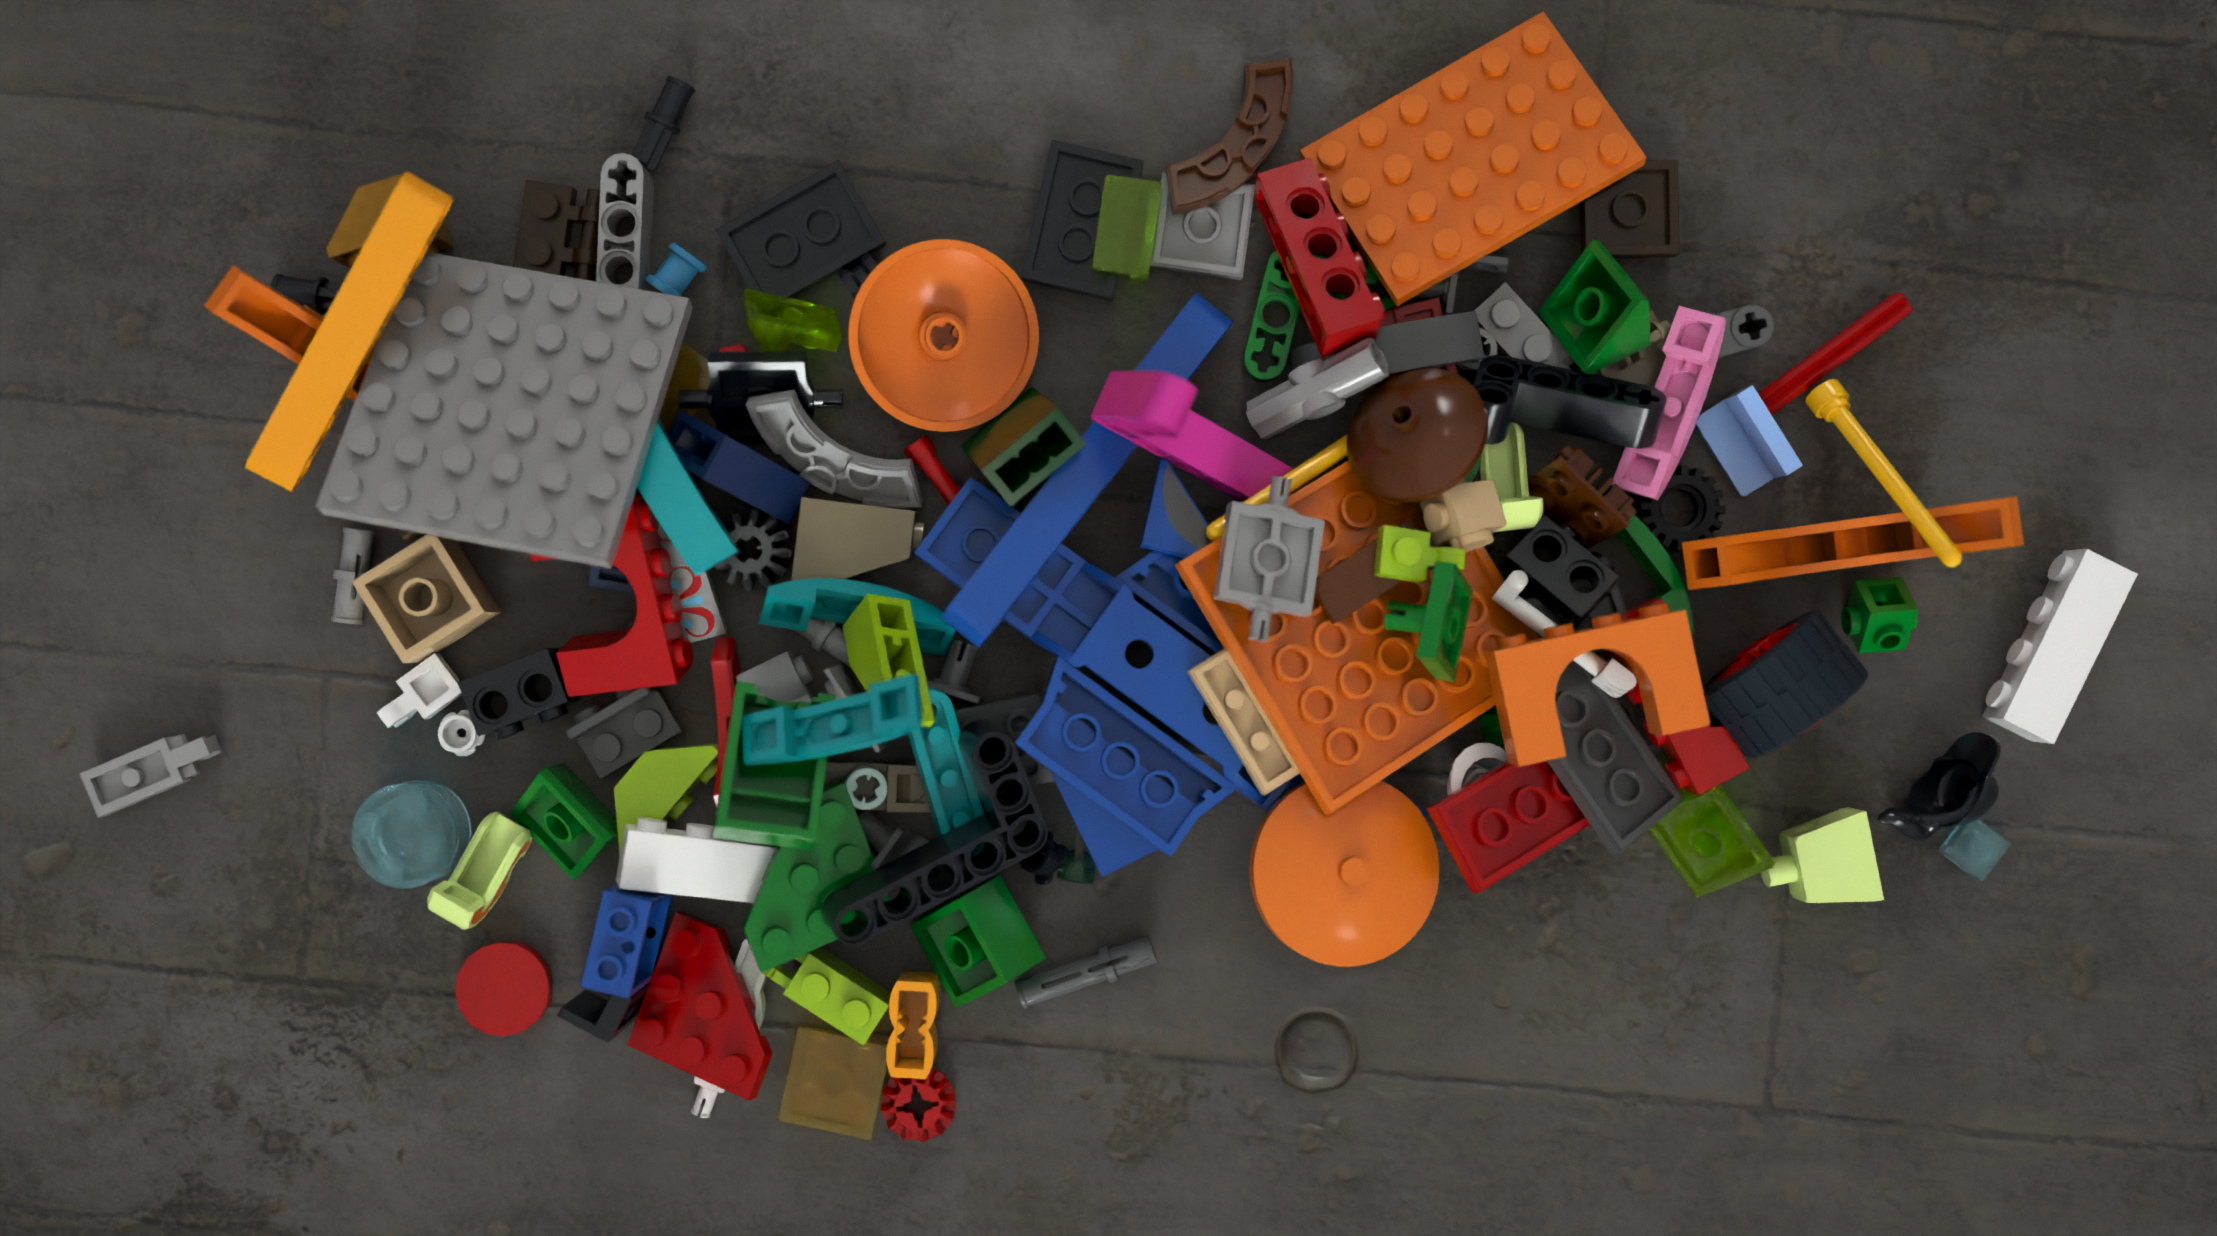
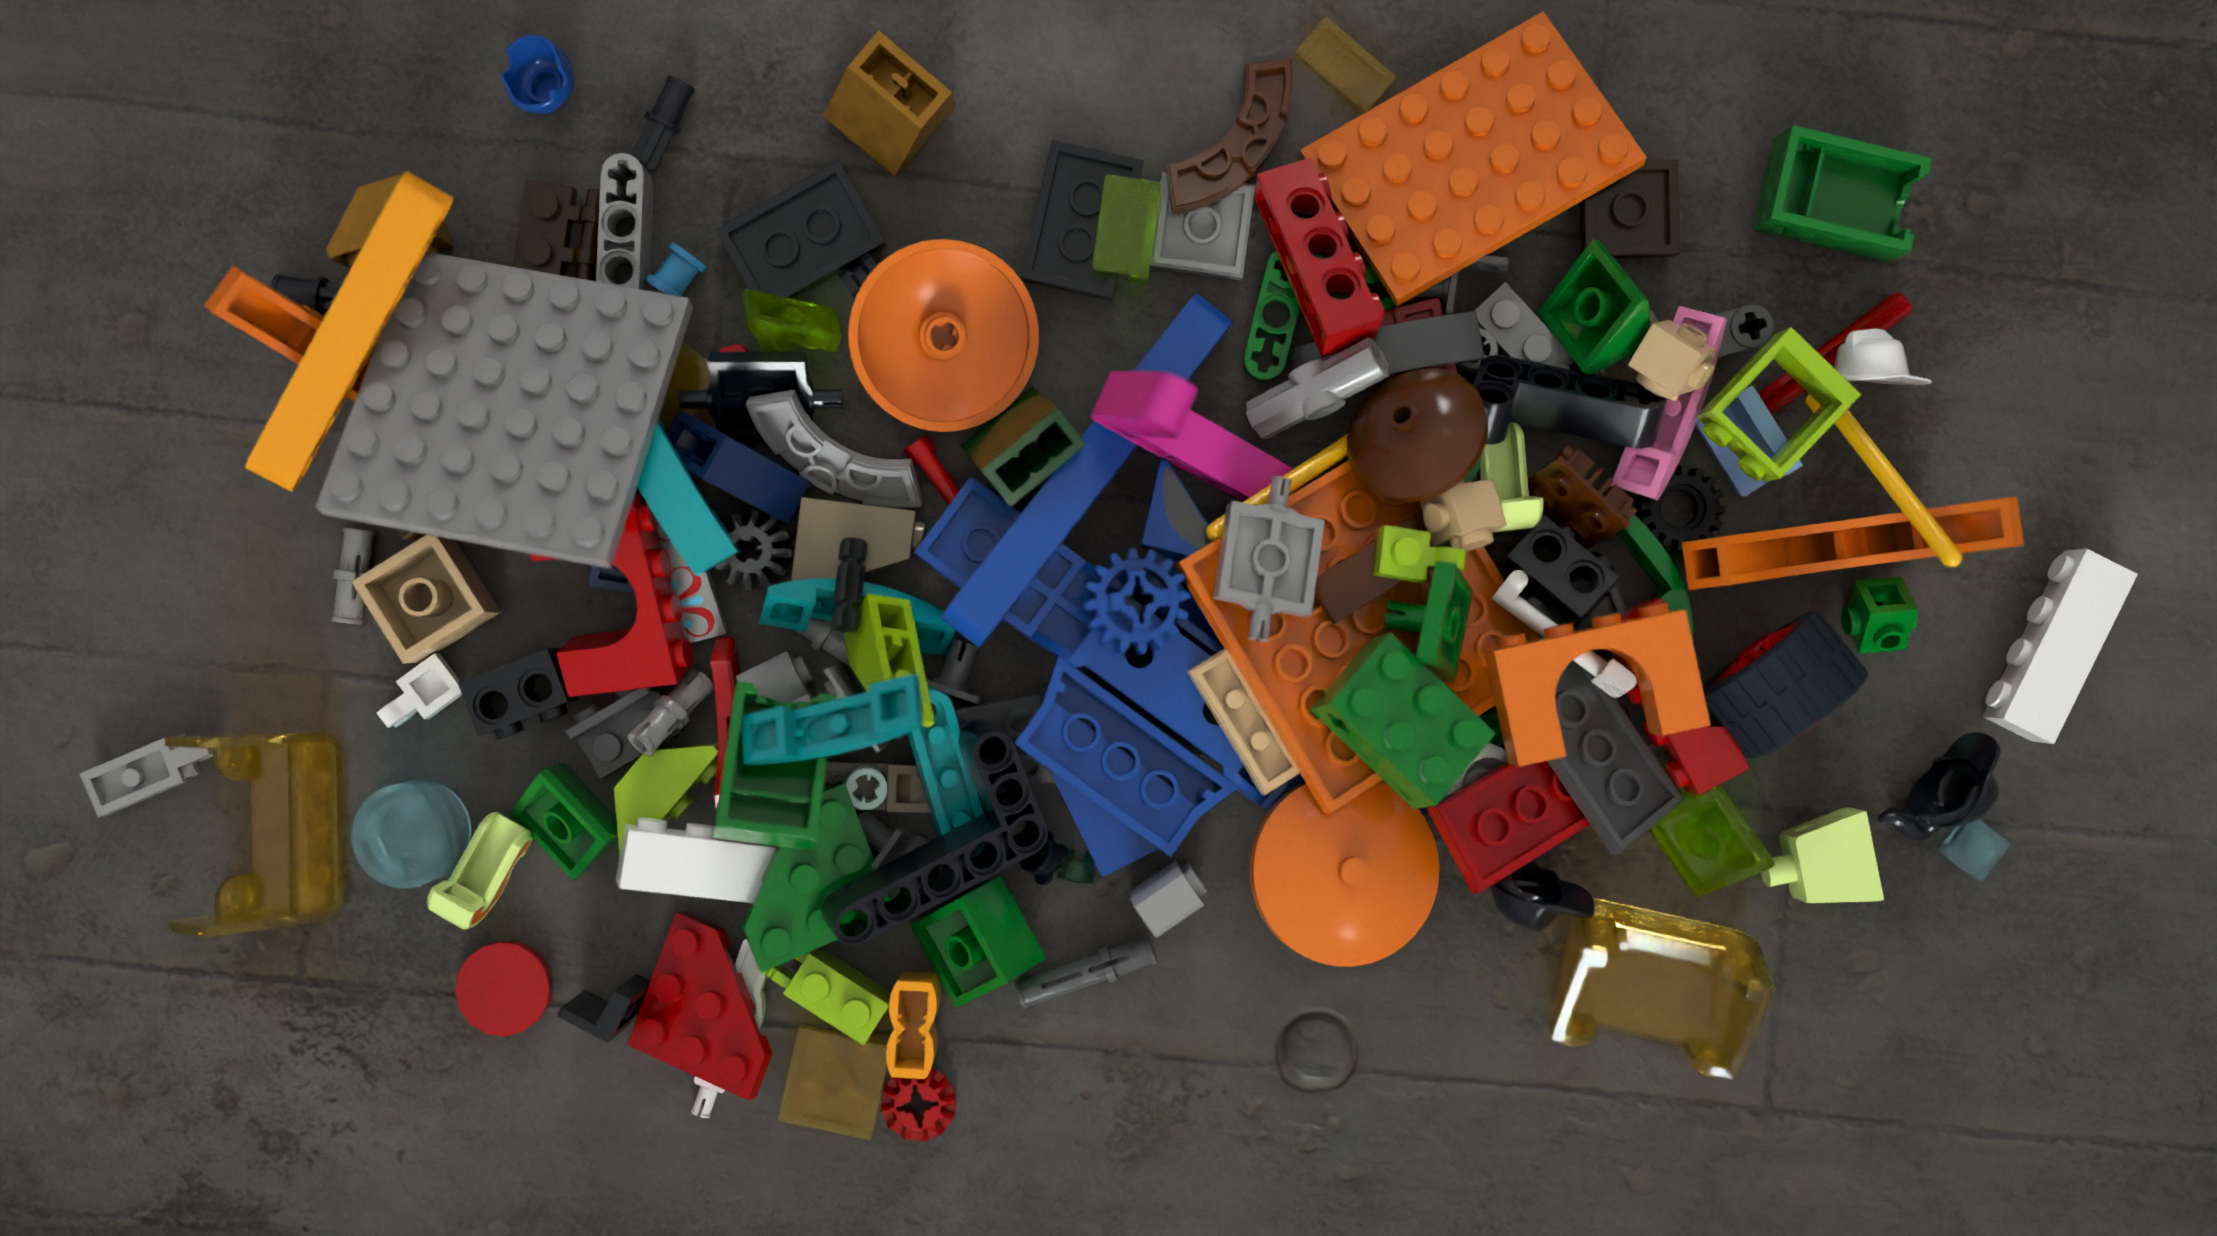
(293, 831): none -> clear yellow windscreen
(449, 736): white plate -> none
(537, 75): none -> blue hair
(620, 950): blue window -> none
(670, 712): none -> light grey pin
(849, 584): none -> pearl dark grey axle
(888, 104): none -> pearl gold slope
(1114, 603): none -> blue gear
(1168, 897): none -> light grey brick
(1344, 66): none -> clear yellow tile
(1403, 721): none -> green piece
(1537, 896): none -> black hair
(1662, 983): none -> clear yellow windscreen
(1673, 359): none -> tan brick
(1809, 371): none -> lime window
(1838, 193): none -> green piece
(1874, 358): none -> white piece

